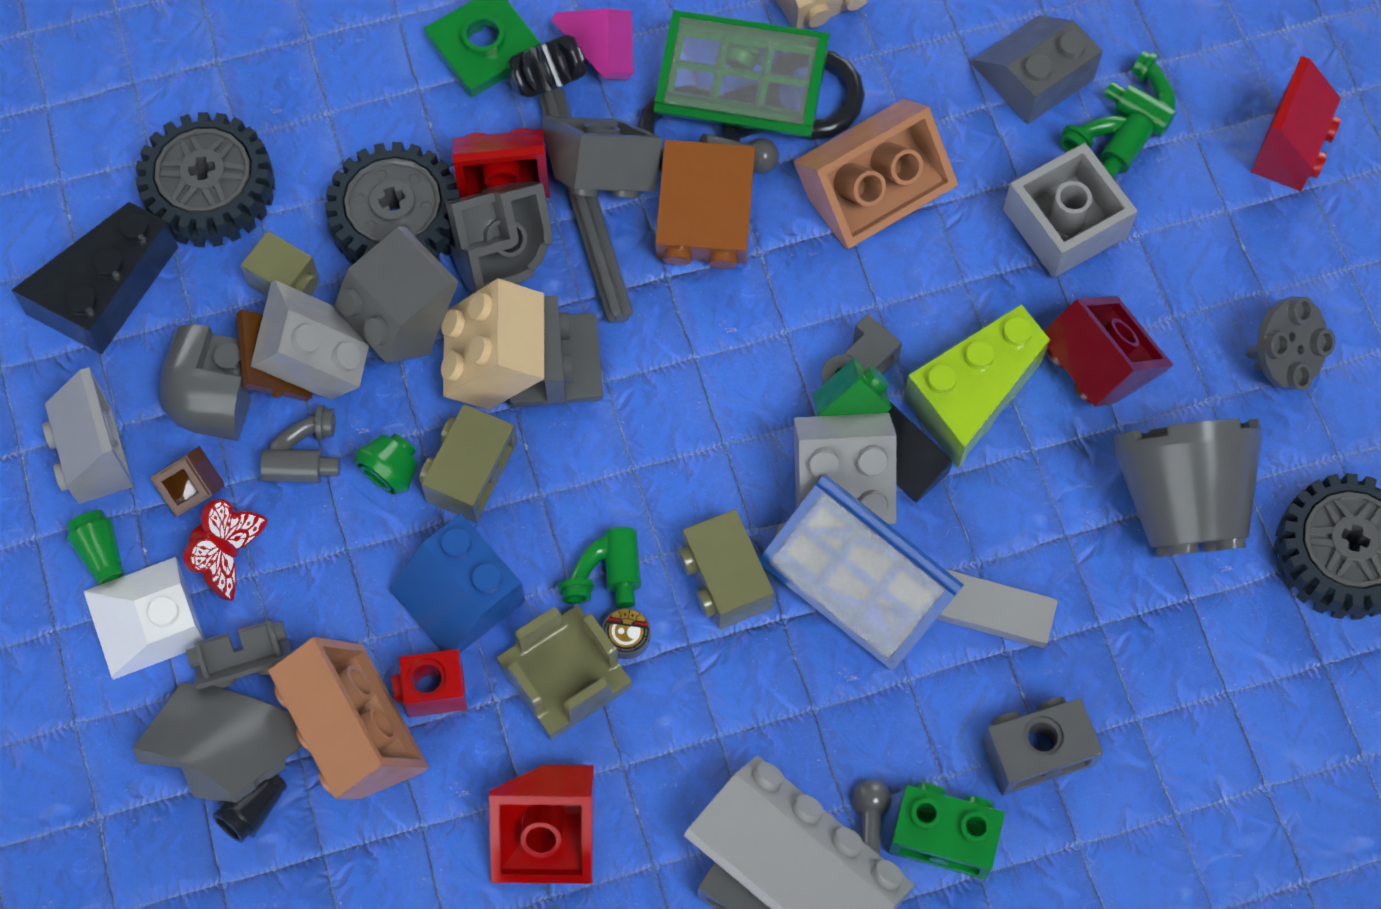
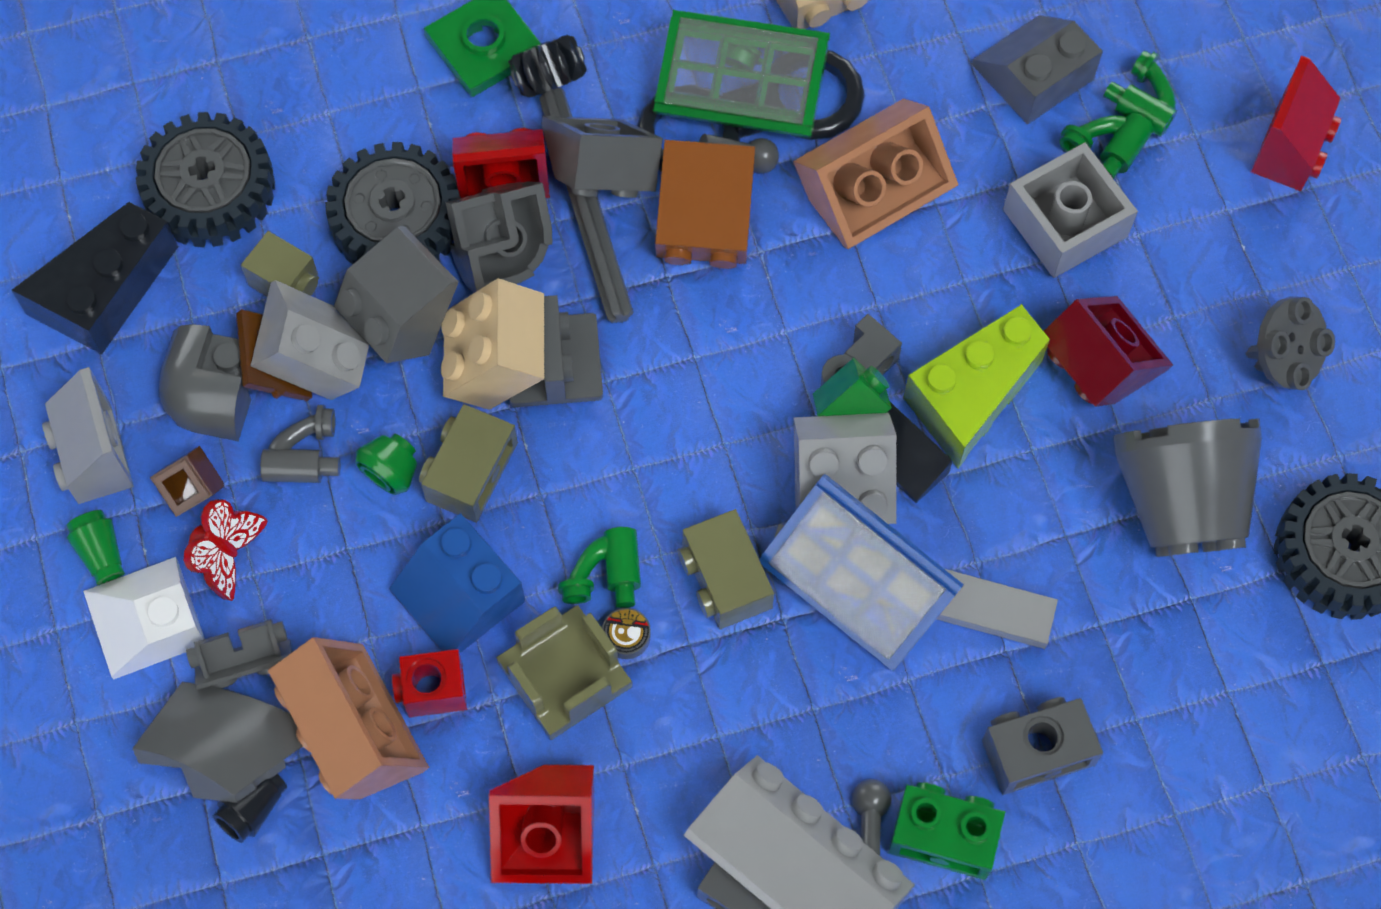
(603, 37): dark pink slope -> none

